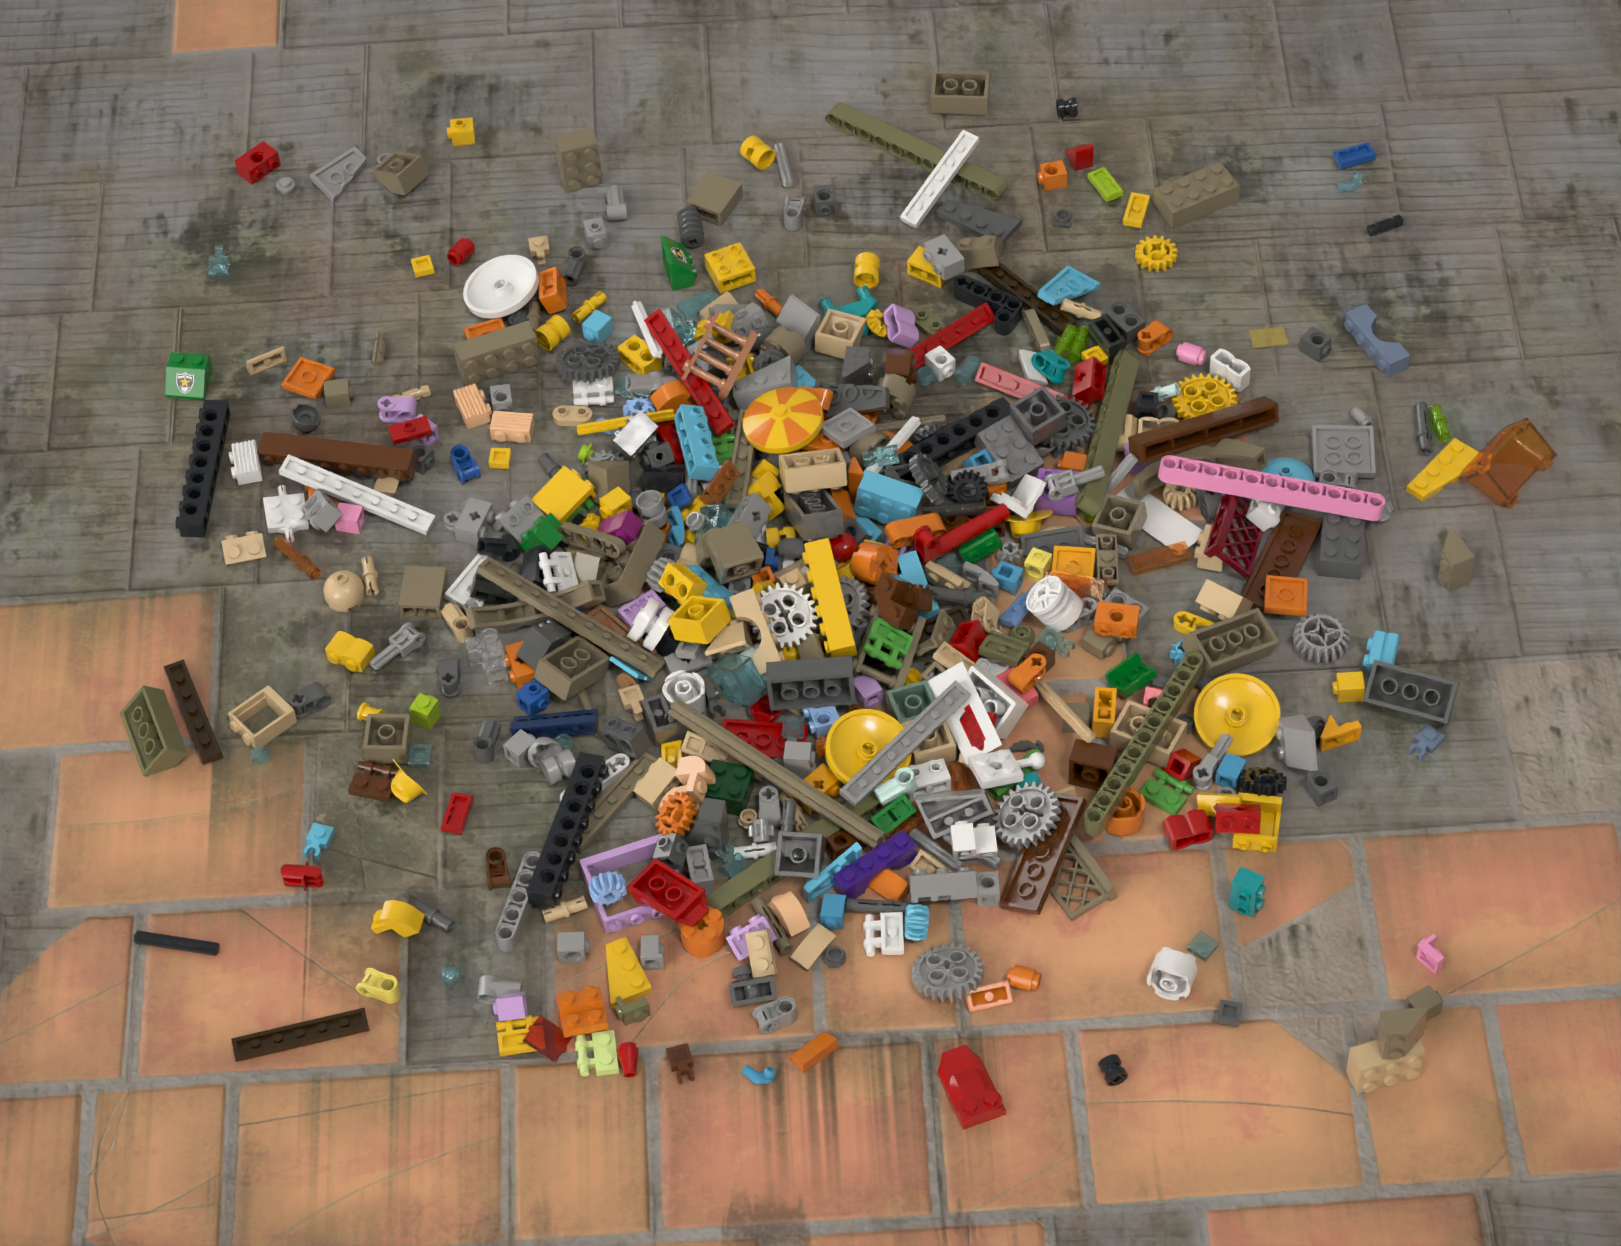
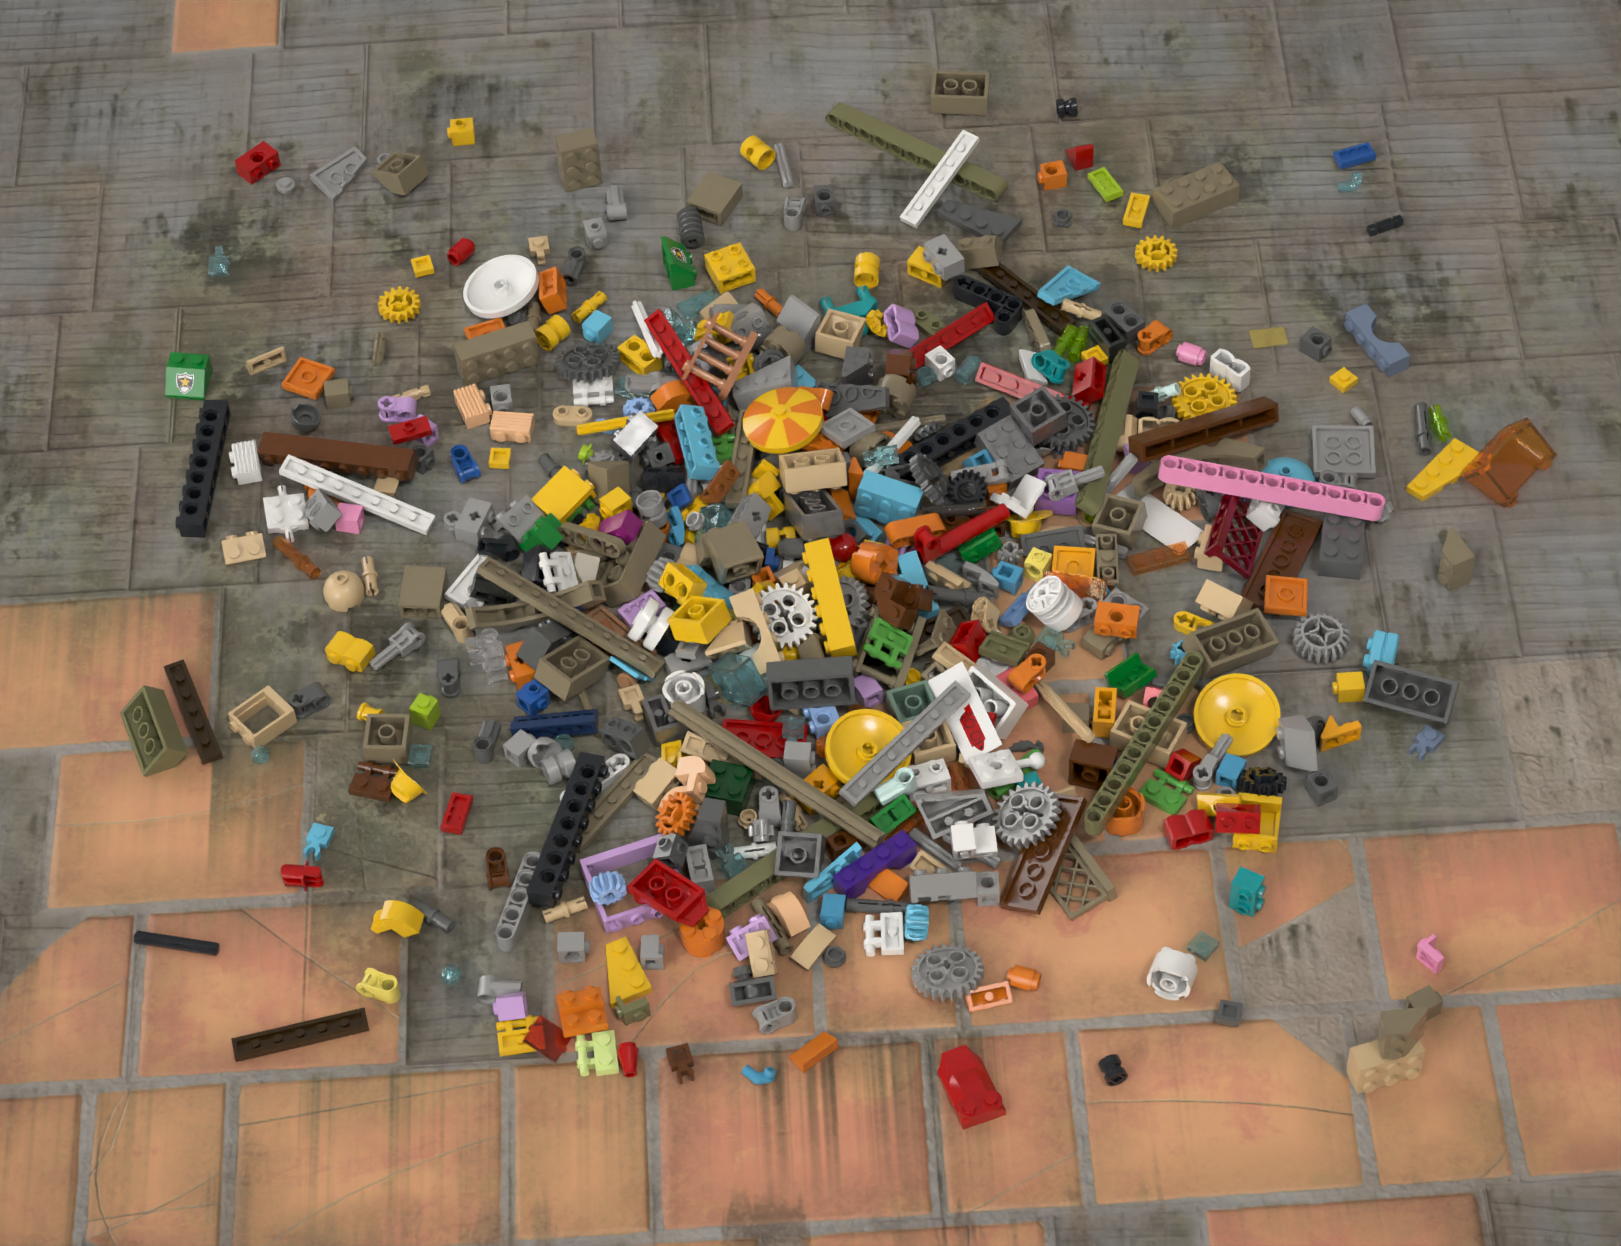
(399, 304): none -> yellow gear
(1343, 380): none -> yellow plate

